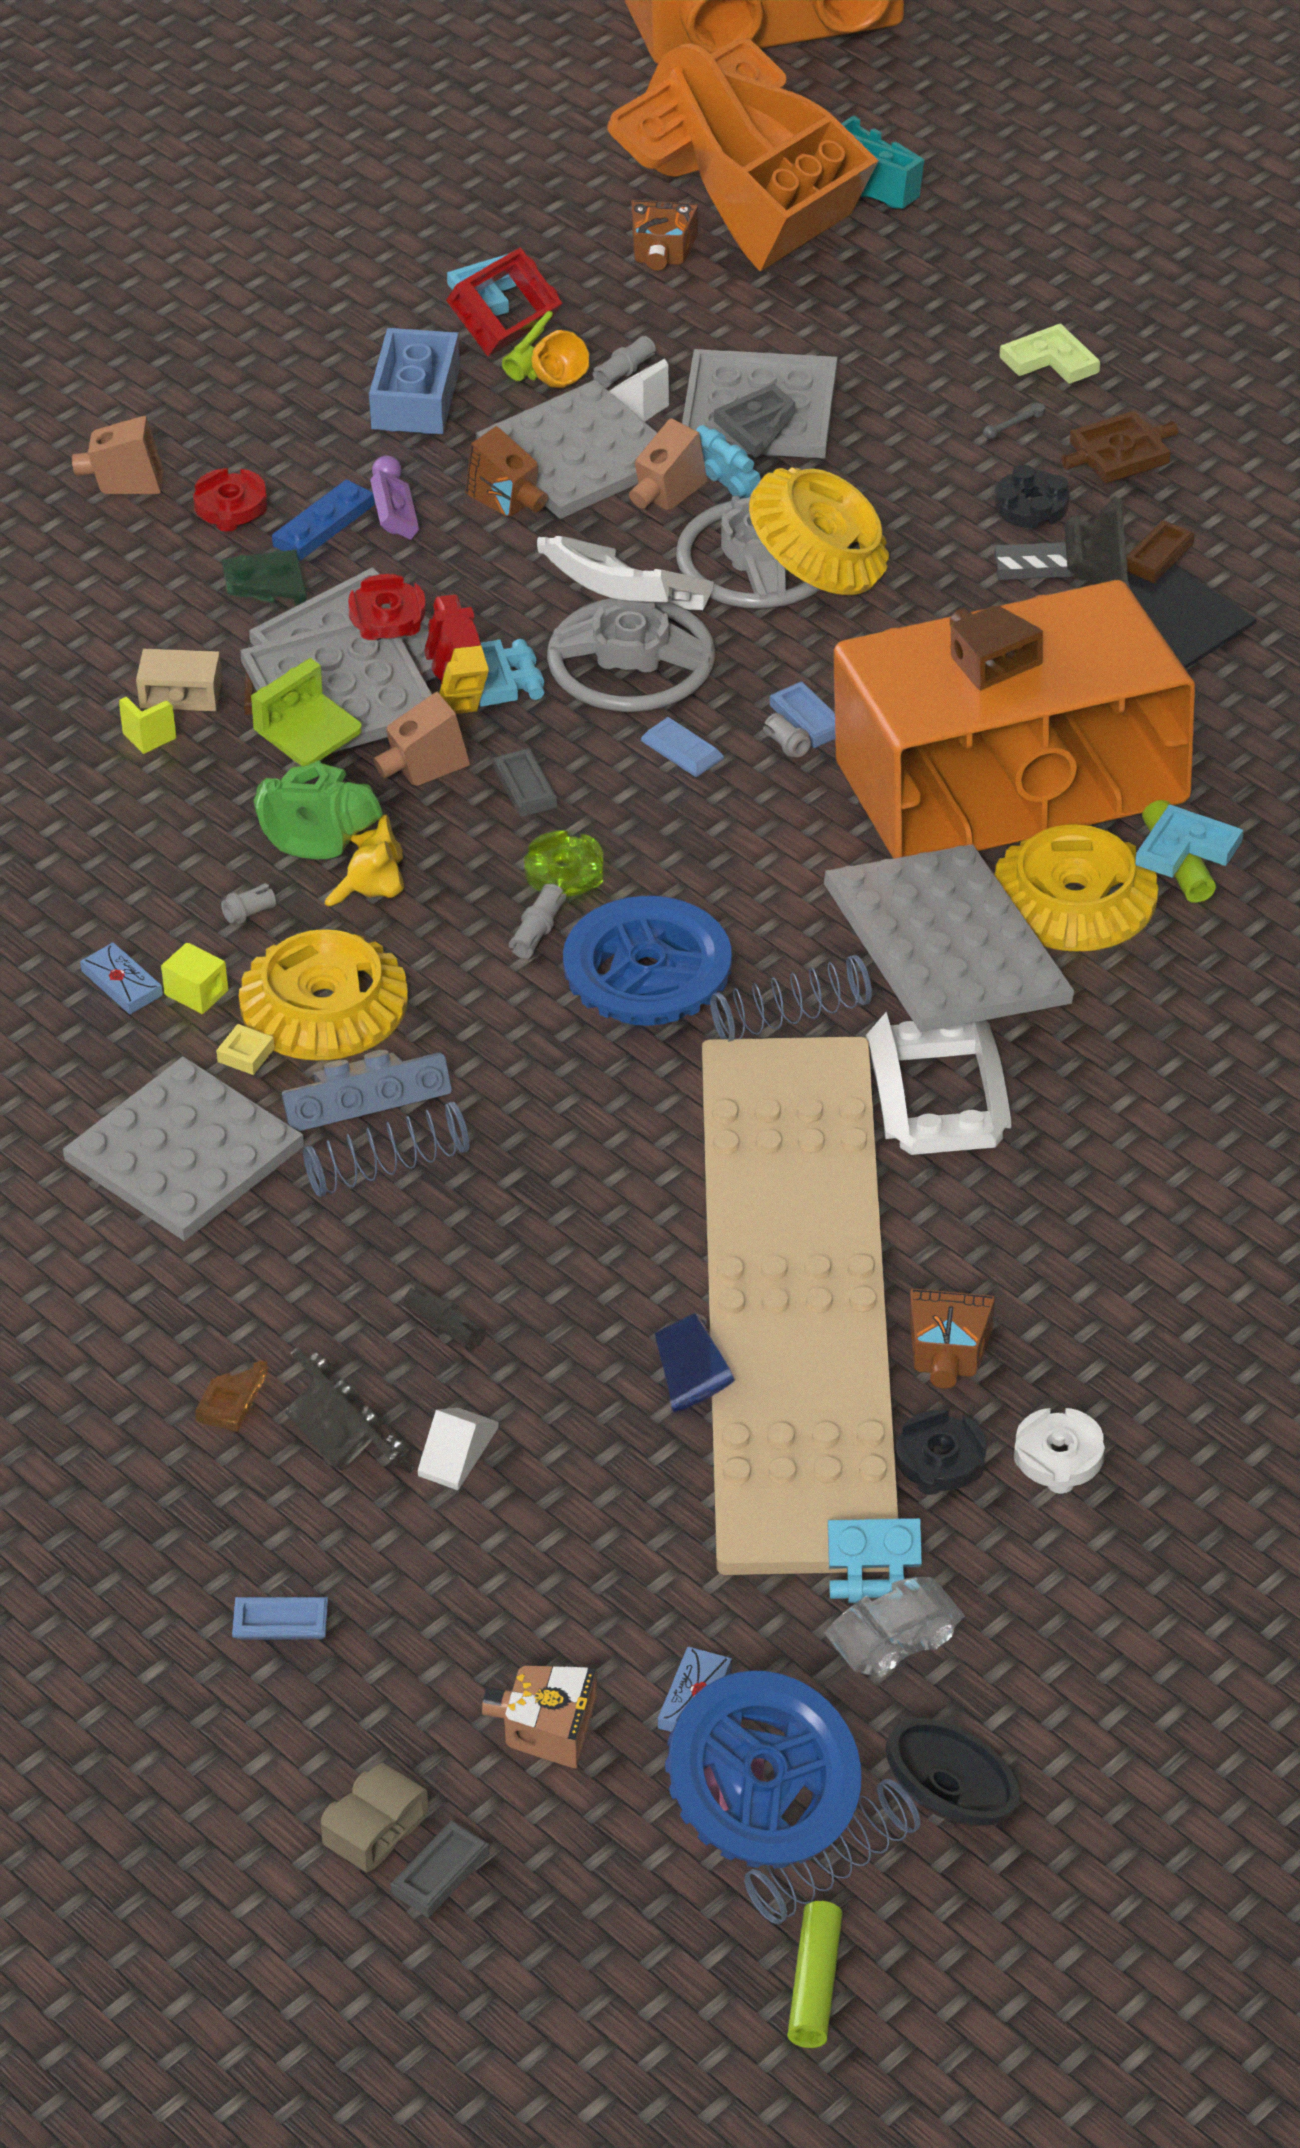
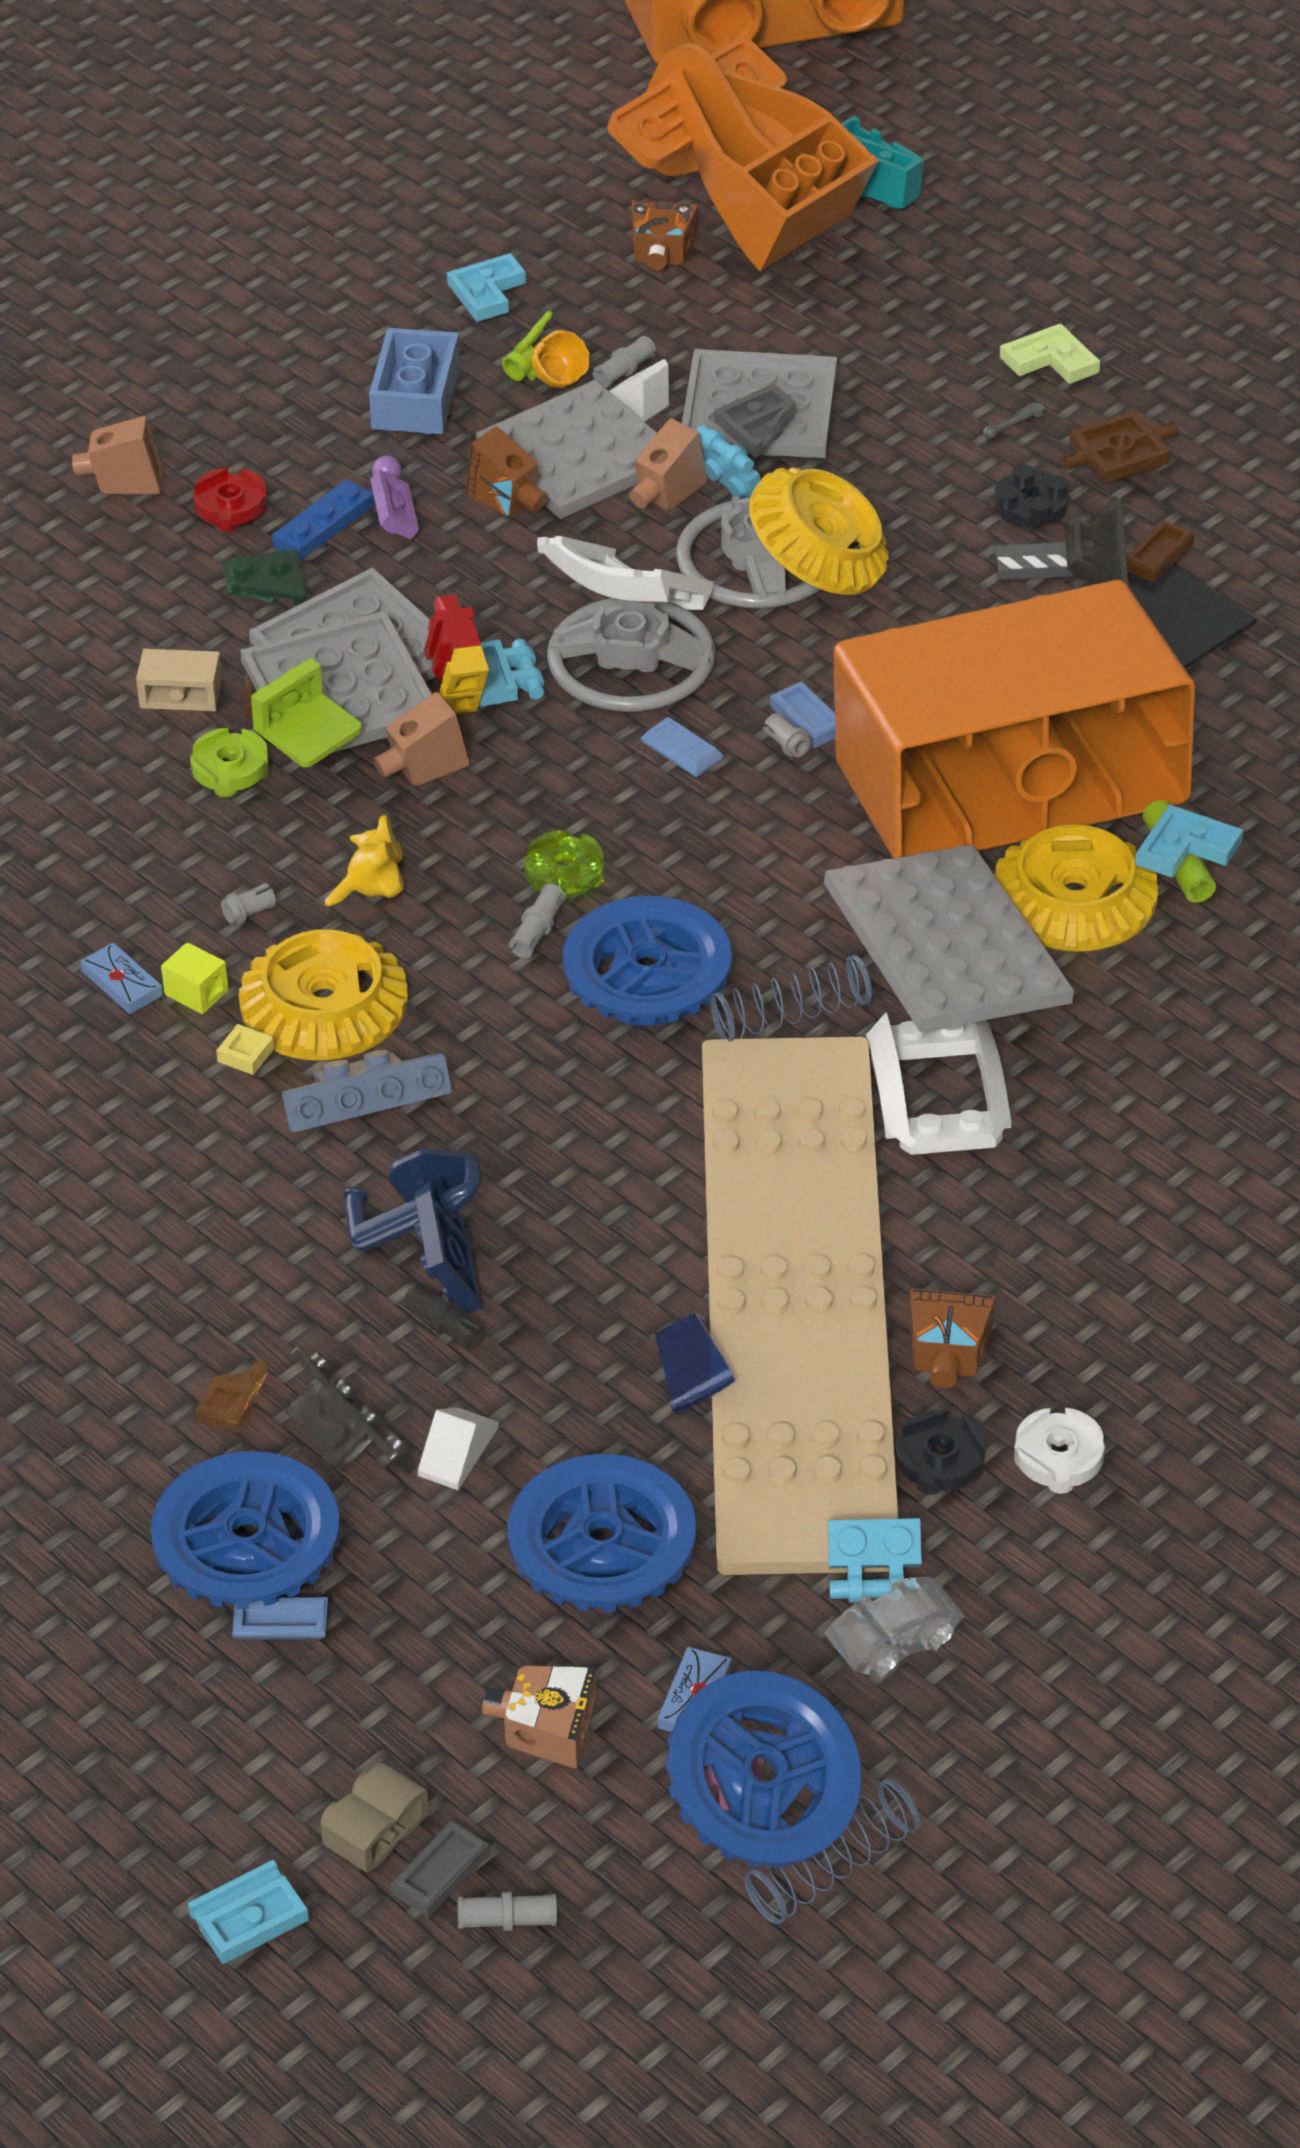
(148, 727): neon yellow panel -> none
(183, 1148): light grey plate -> none
(226, 777): none -> lime plate
(245, 1491): none -> blue gear
(248, 1912): none -> medium azure plate
(309, 1153): sand blue piece -> none
(330, 816): bright green piece -> none
(376, 622): red plate -> none
(435, 1189): none -> dark blue plate
(478, 316): red window -> none
(507, 1911): none -> light grey pin
(524, 782): dark grey tile -> none
(599, 1494): none -> blue gear
(815, 1974): lime piece -> none
(951, 1772): black dish -> none
(994, 645): reddish brown torso -> none

